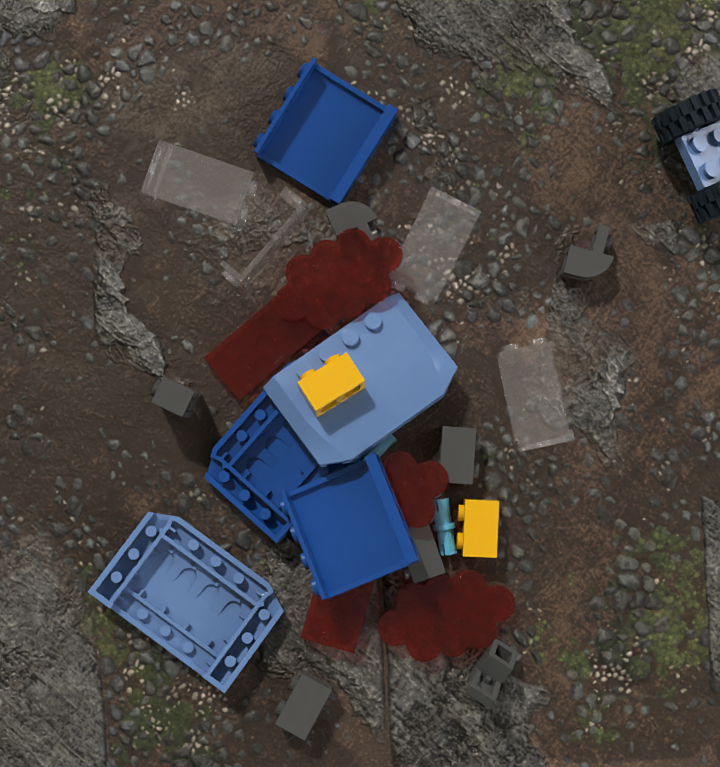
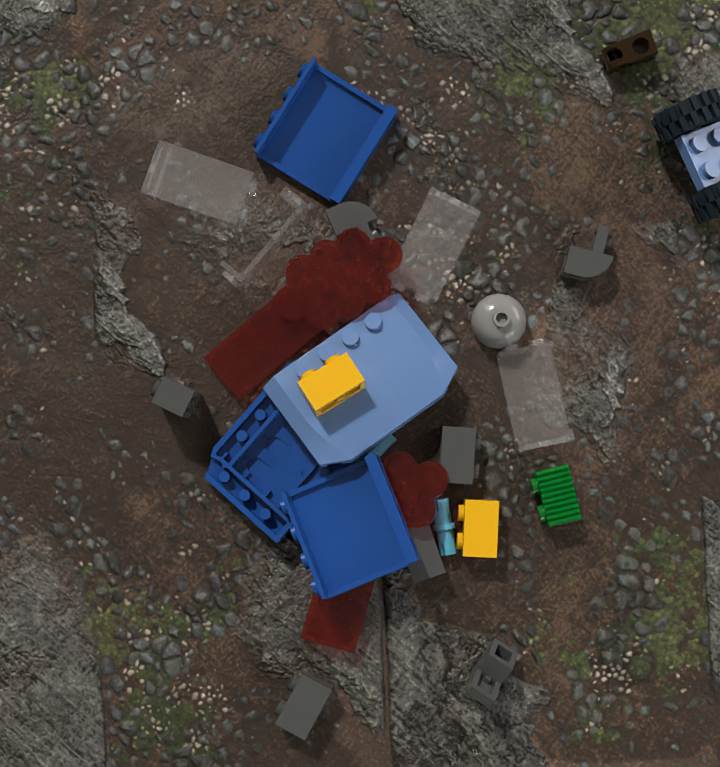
(189, 597): medium blue slope -> none
(446, 615): clear red plate -> none
(498, 321): none -> light grey cylinder
(555, 495): none -> green brick
(630, 51): none -> dark brown leg

